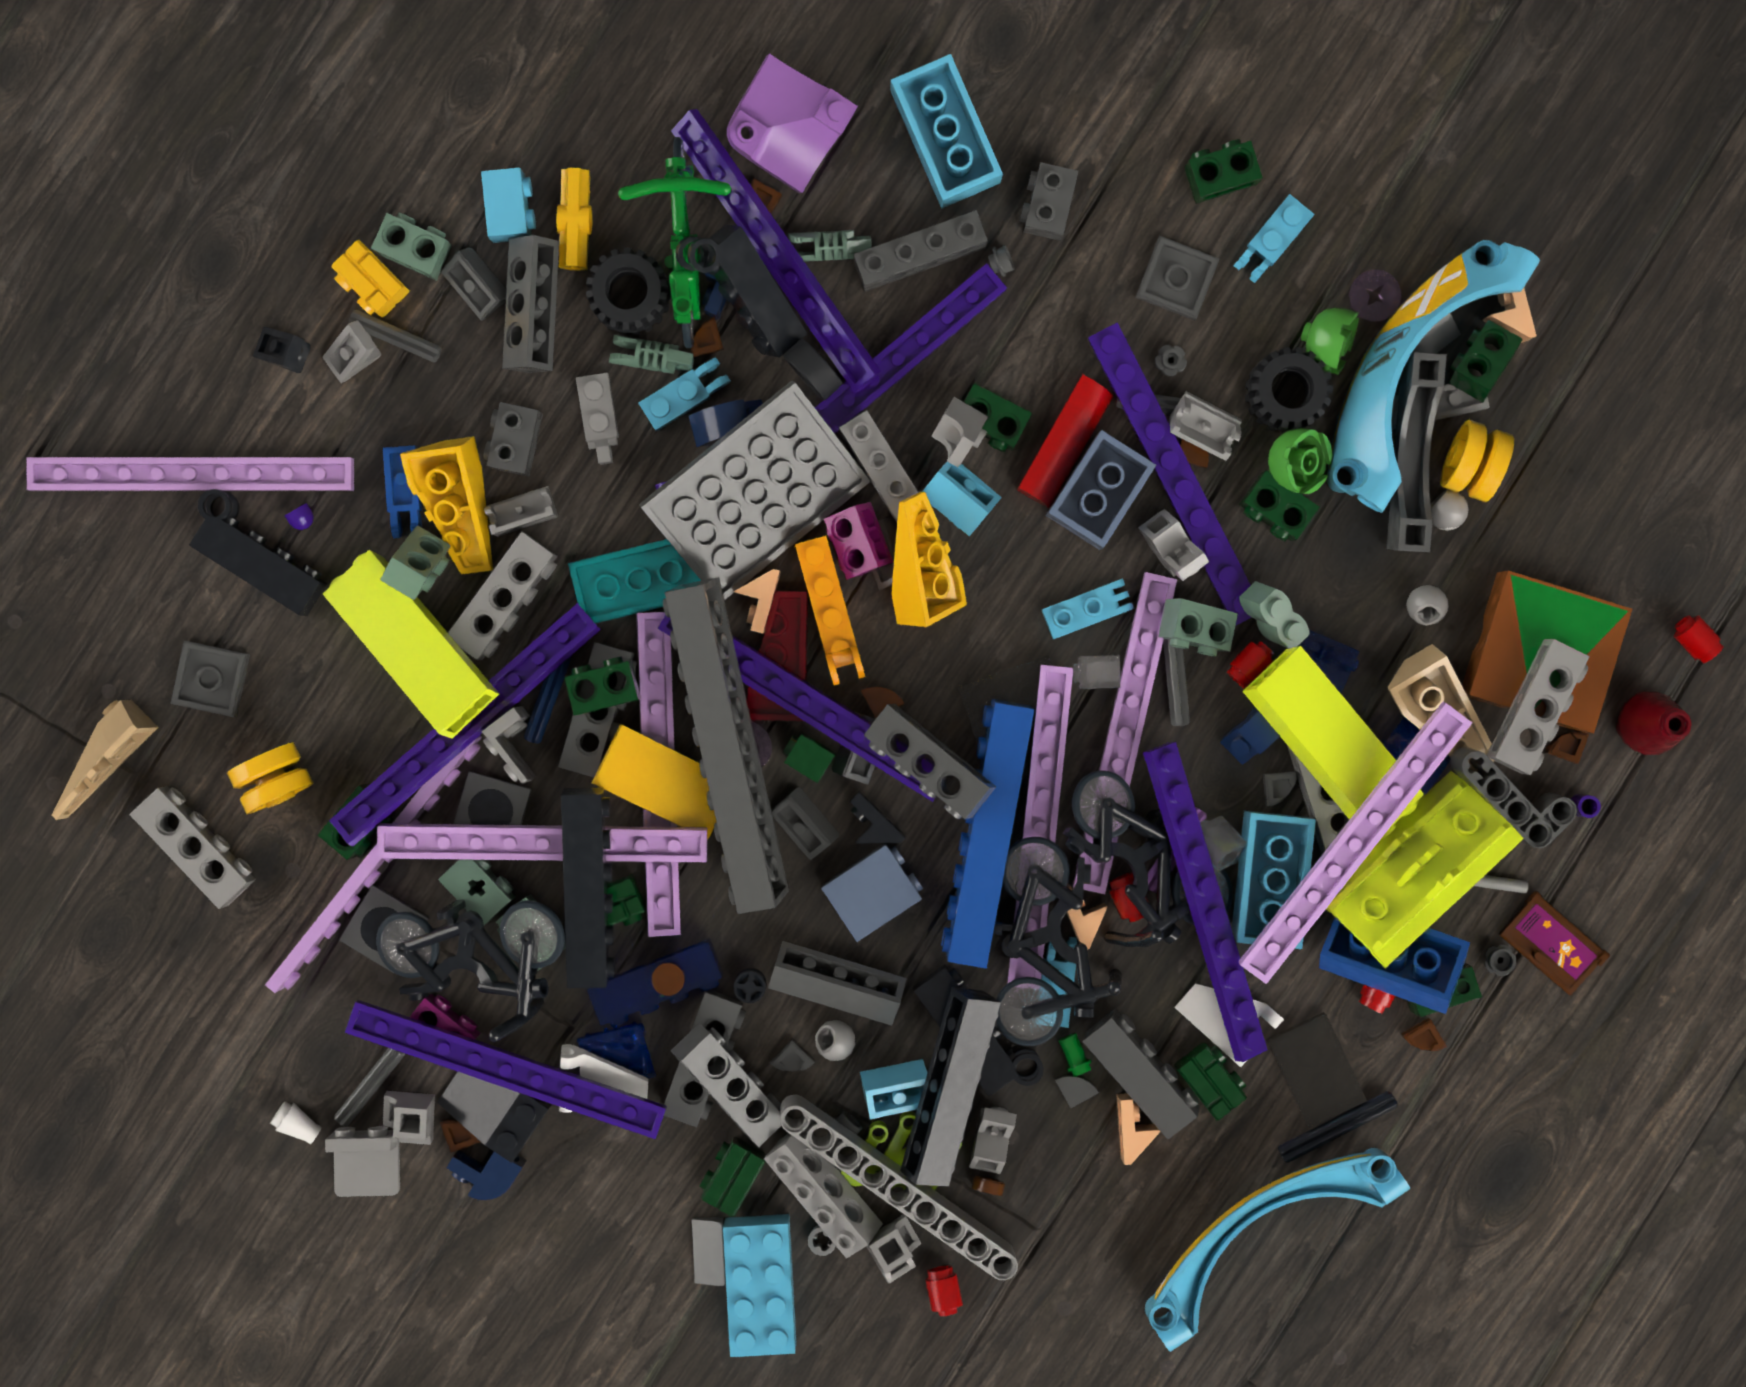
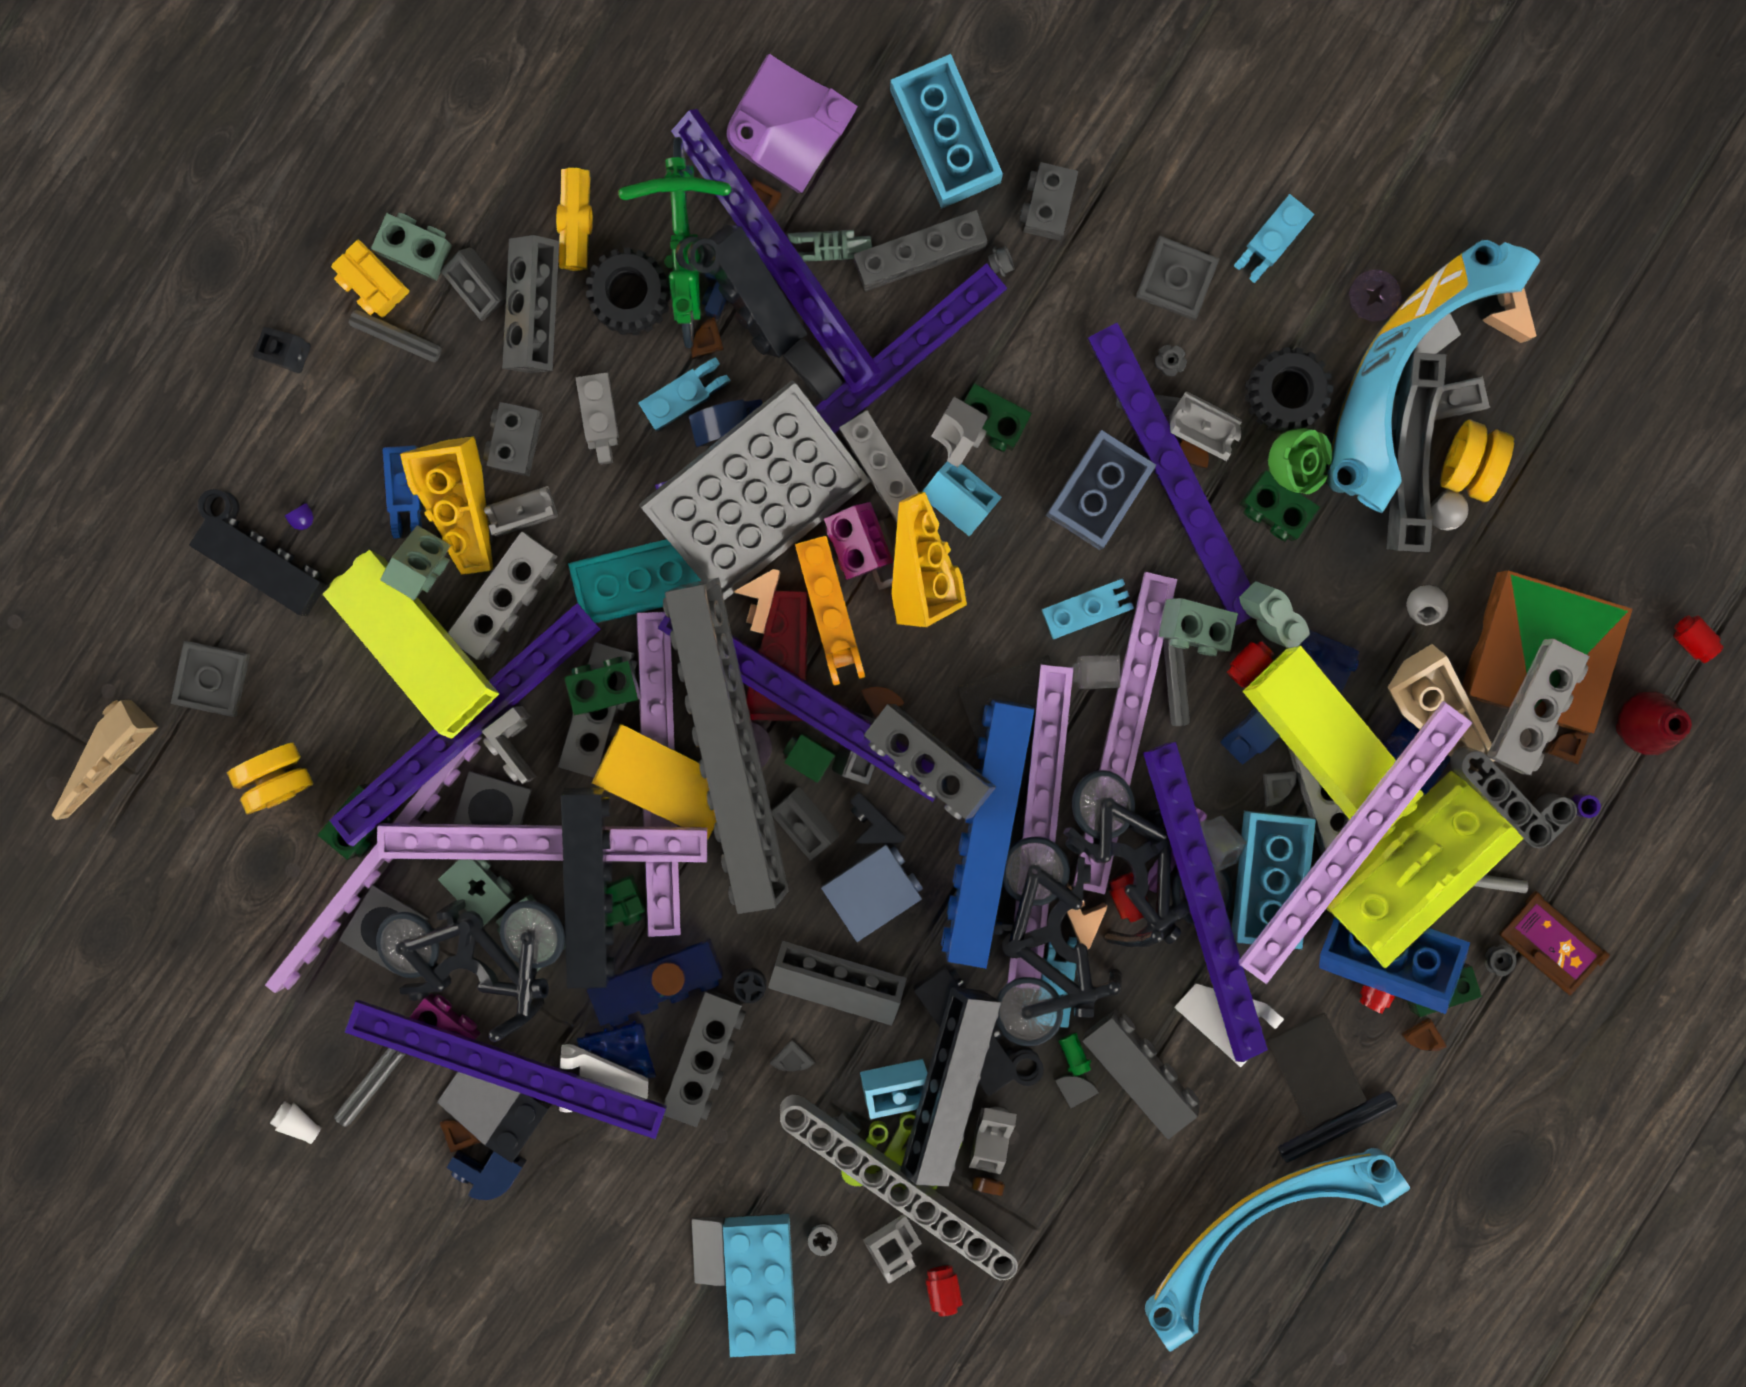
(153, 818): light grey brick -> none
(190, 473): lavender plate -> none
(351, 352): light grey slope -> none
(365, 1161): light grey bracket -> none
(410, 1116): light grey brick -> none
(507, 204): medium azure brick -> none
(545, 703): dark blue axle -> none
(651, 355): sand green hinge -> none
(696, 1051): brick -> none
(733, 1176): dark green brick -> none
(824, 1194): light grey brick -> none
(835, 1040): light grey piece -> none
(1065, 441): red brick -> none
(1132, 1137): light nougat slope -> none
(1172, 545): light grey brick -> none
(1211, 1081): dark green brick -> none
(1225, 177): dark green brick -> none
(1331, 337): bright green cylinder -> none
(1488, 362): dark green brick -> none

